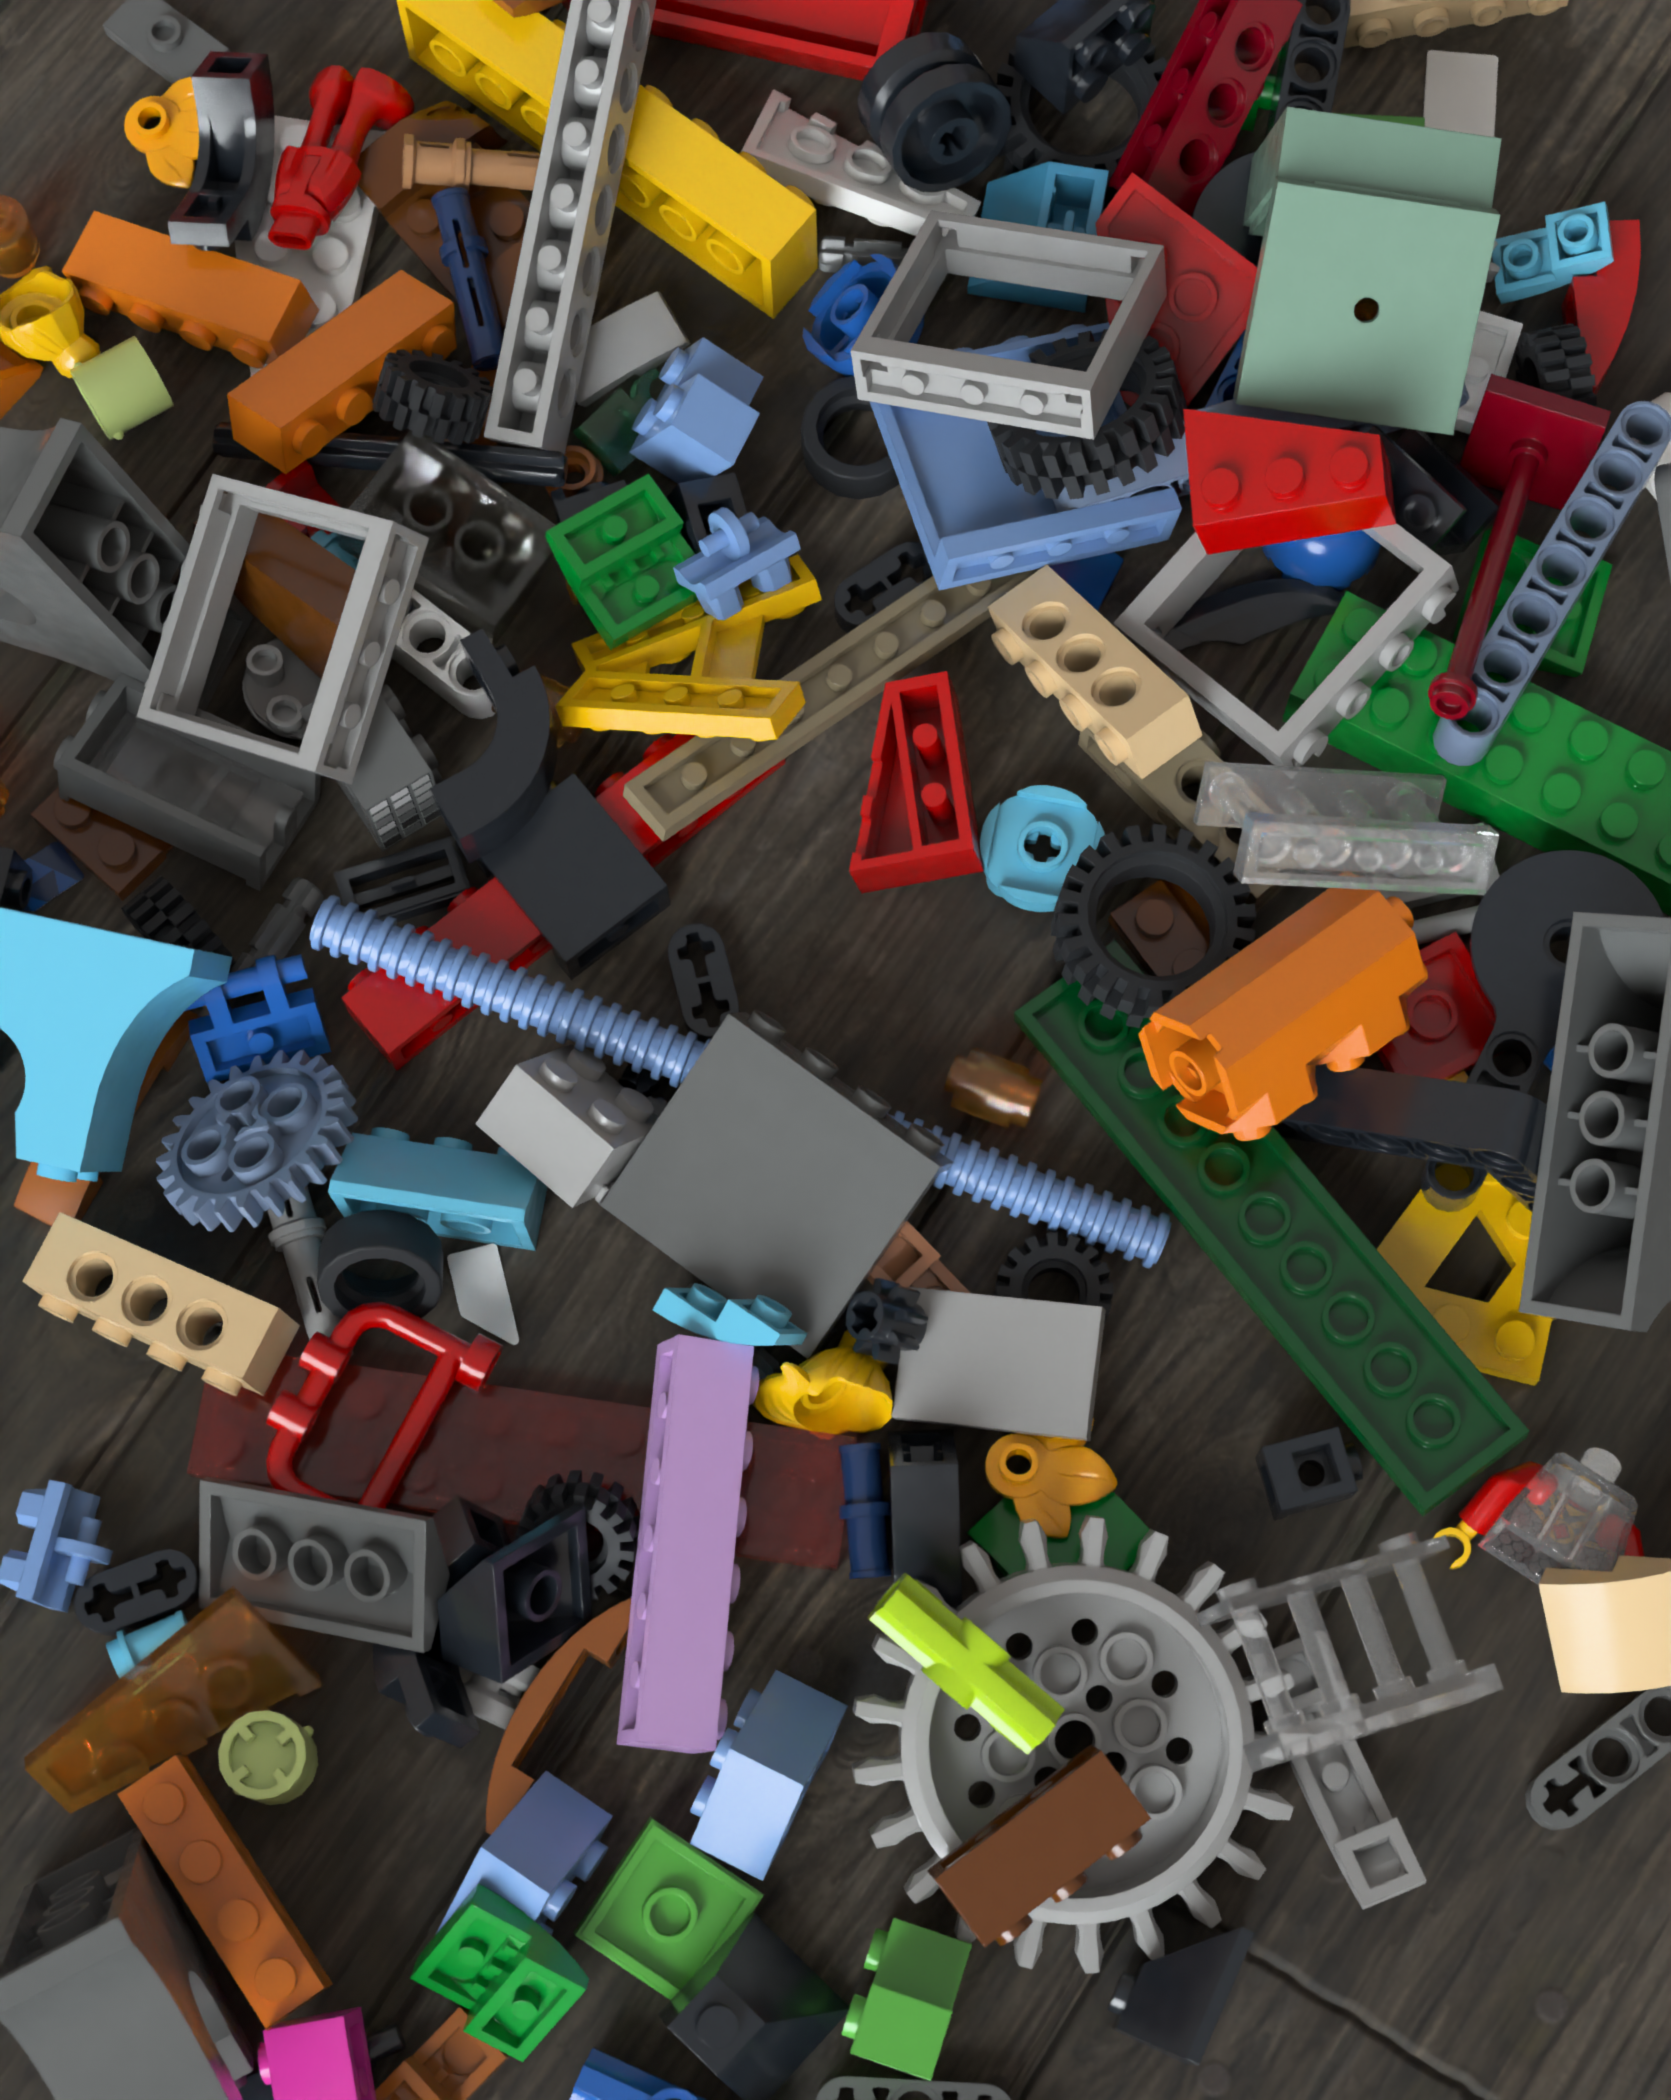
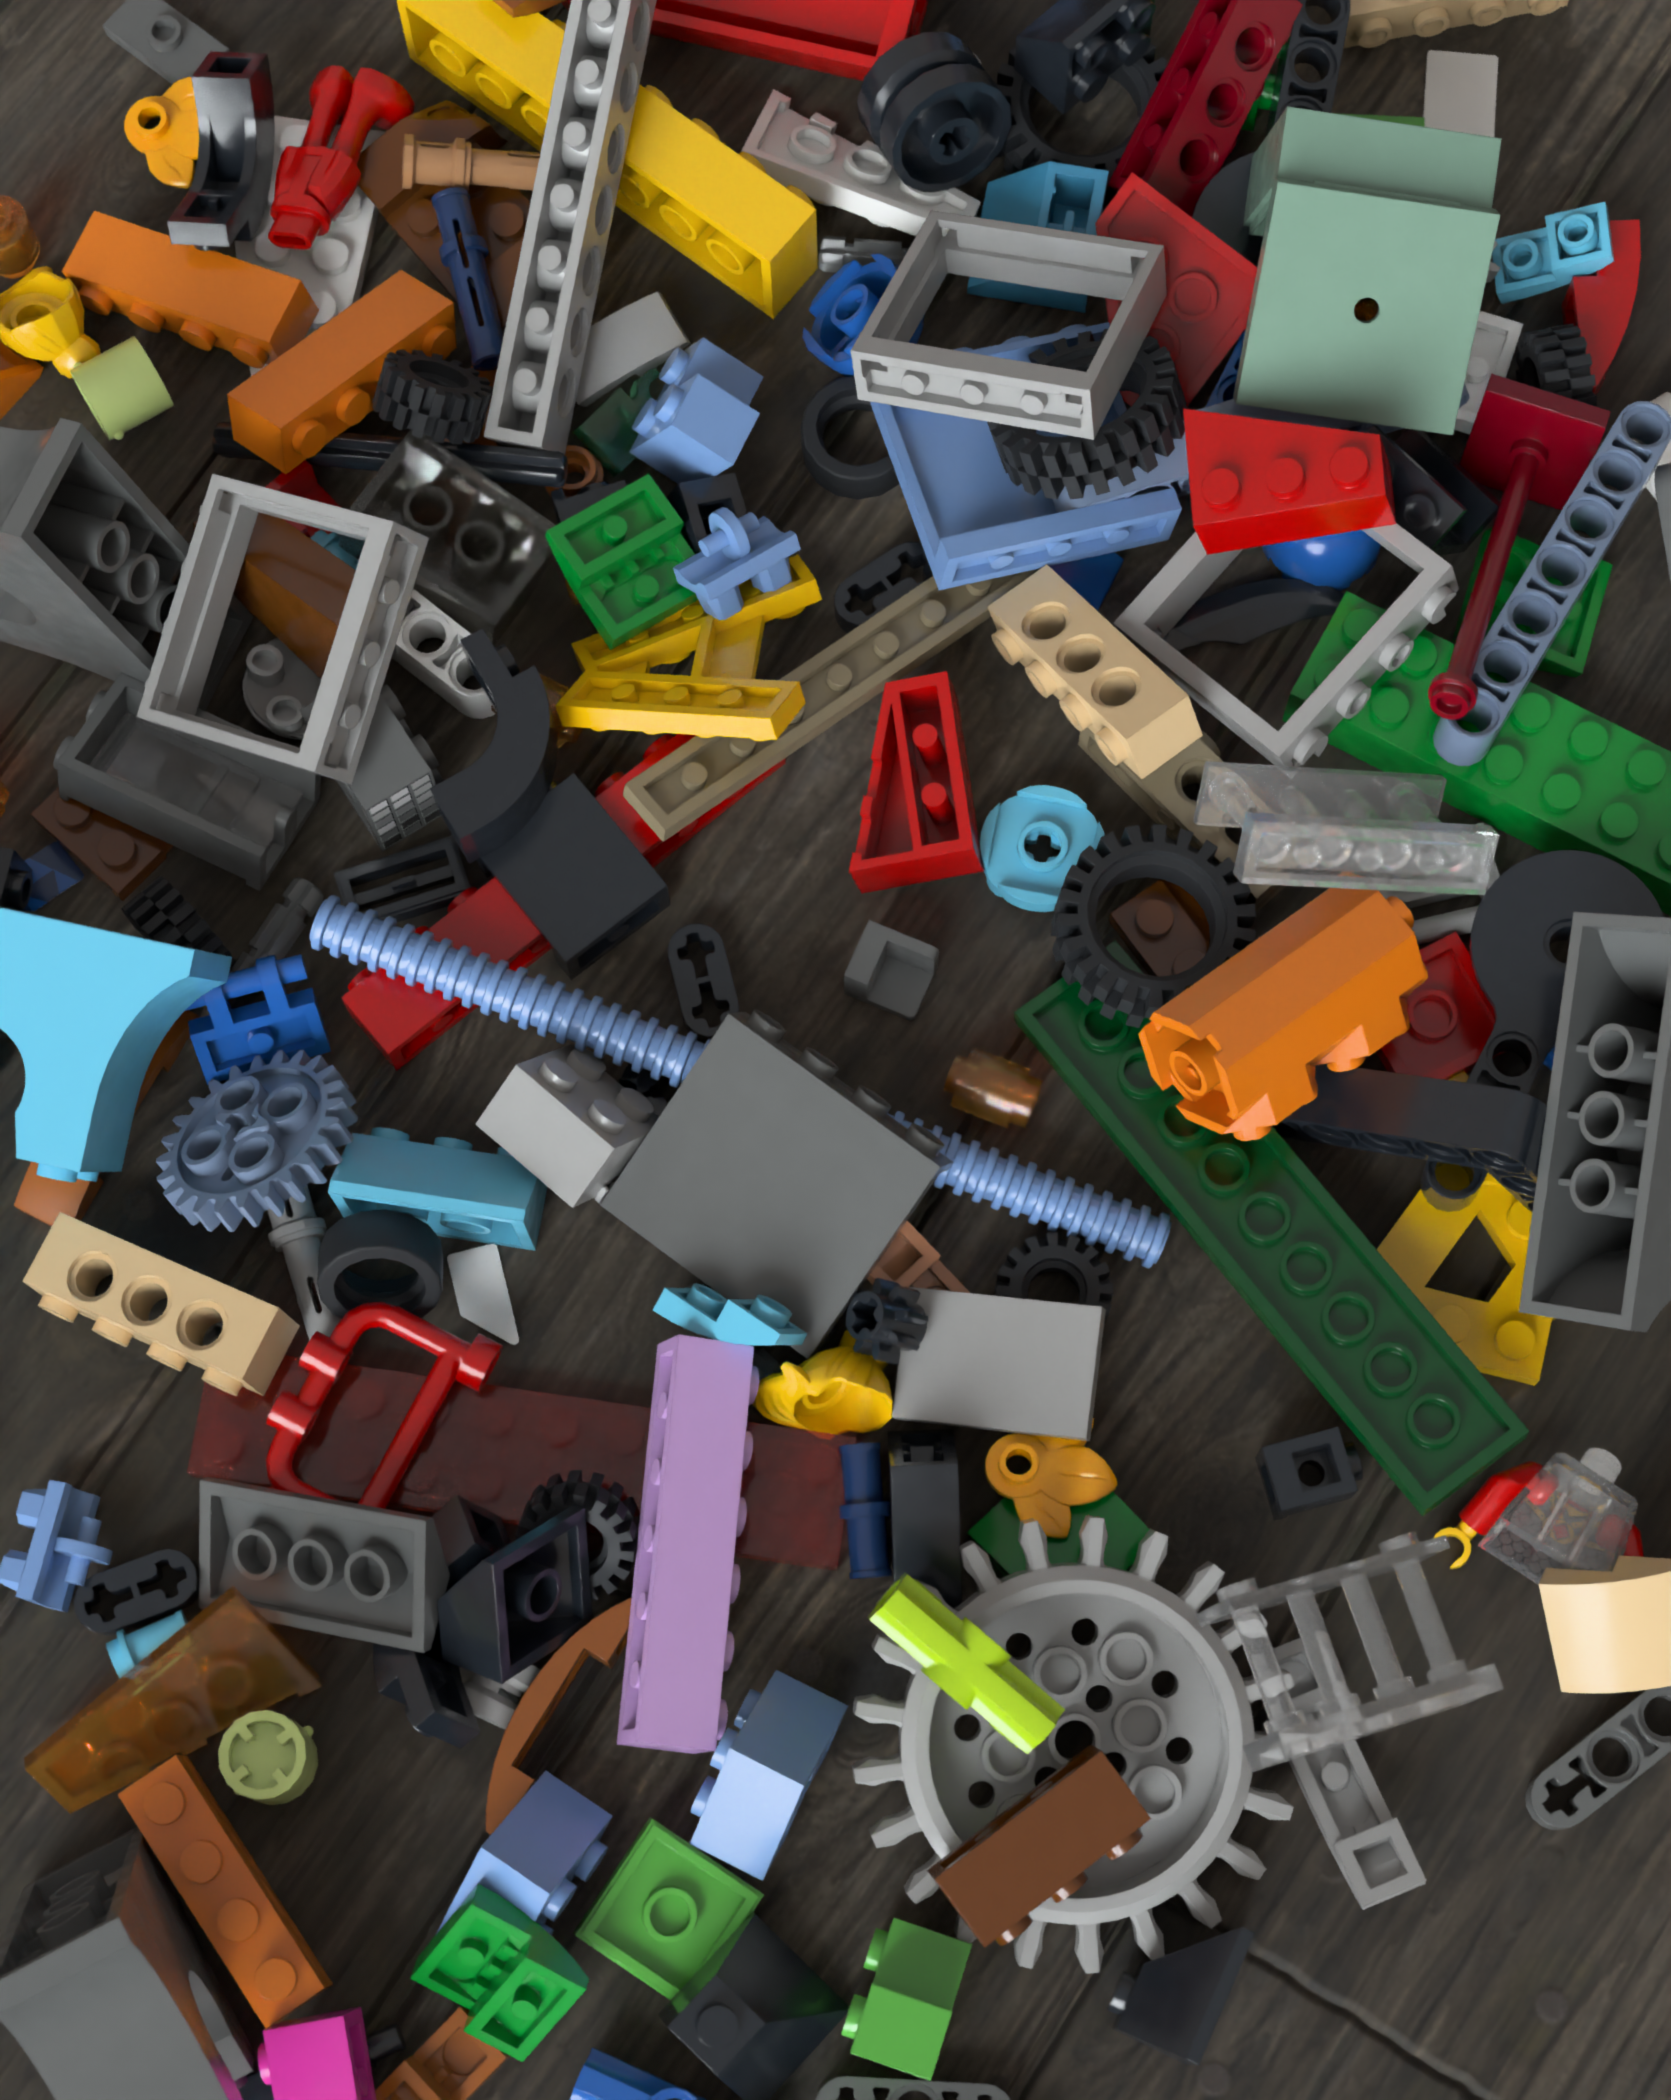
(891, 970): none -> dark grey panel

